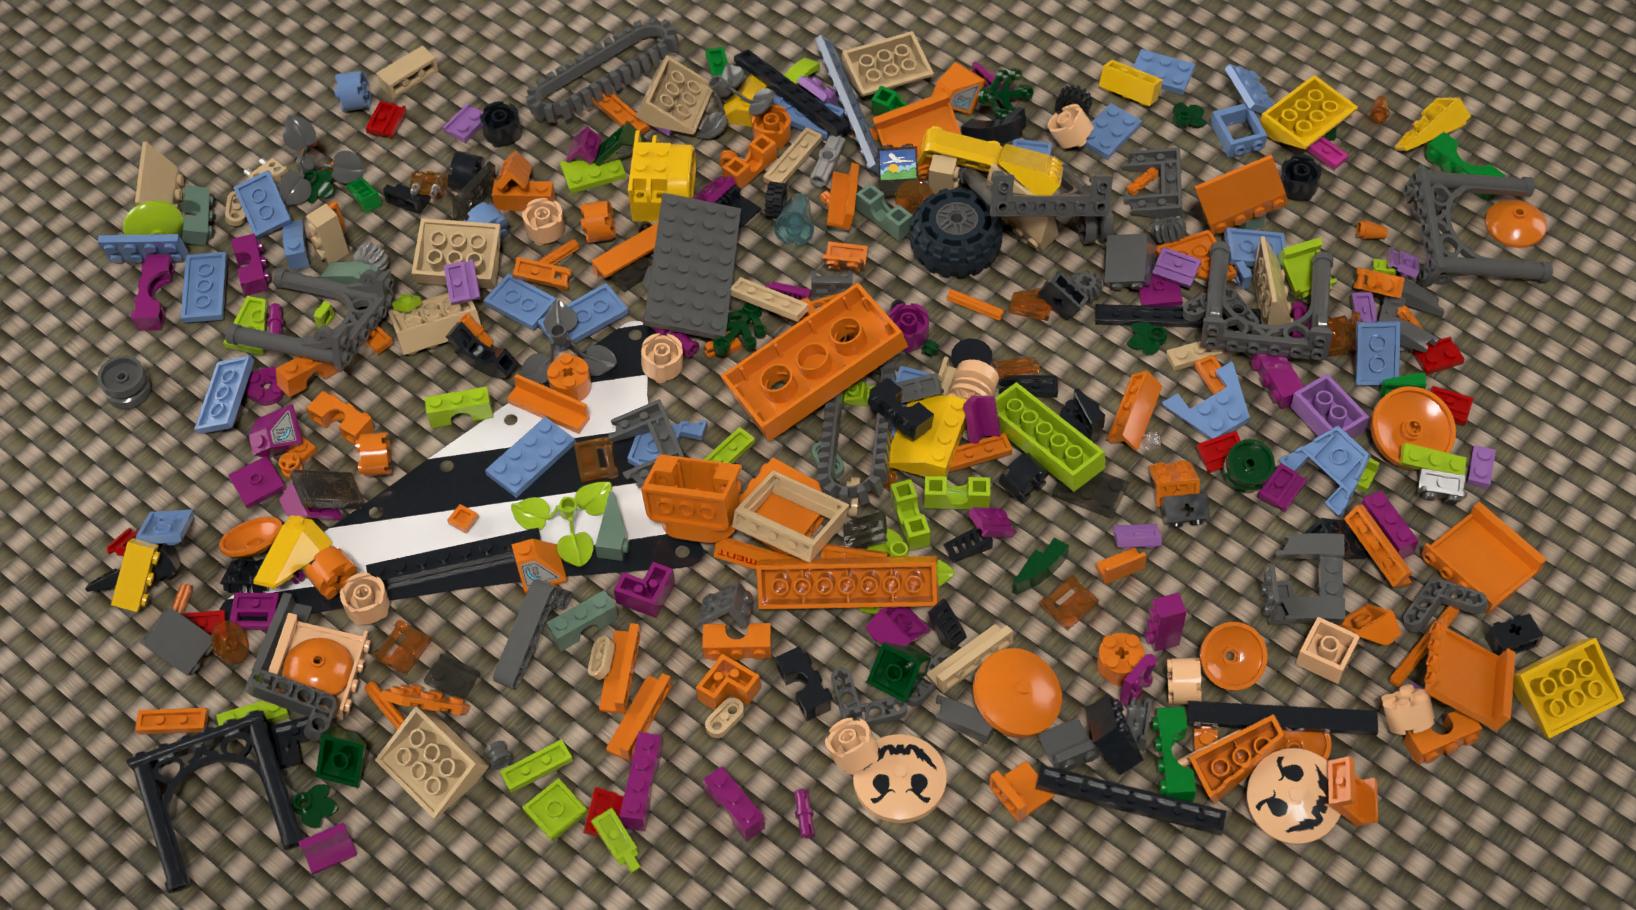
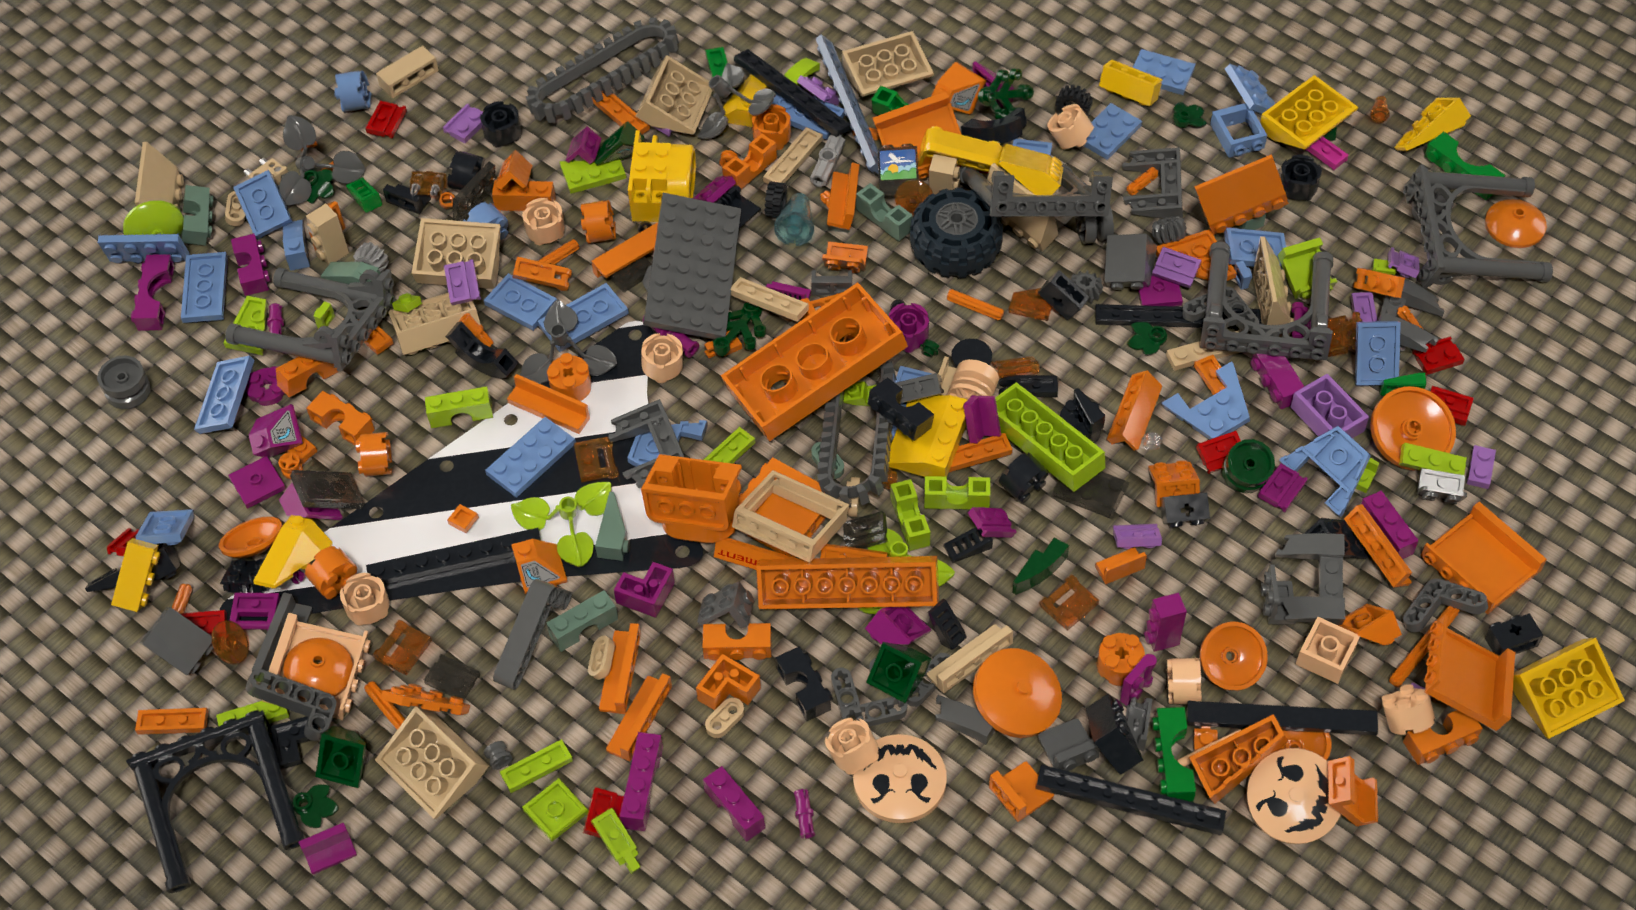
(445, 197): none -> orange hinge
(1370, 230): orange cone -> none

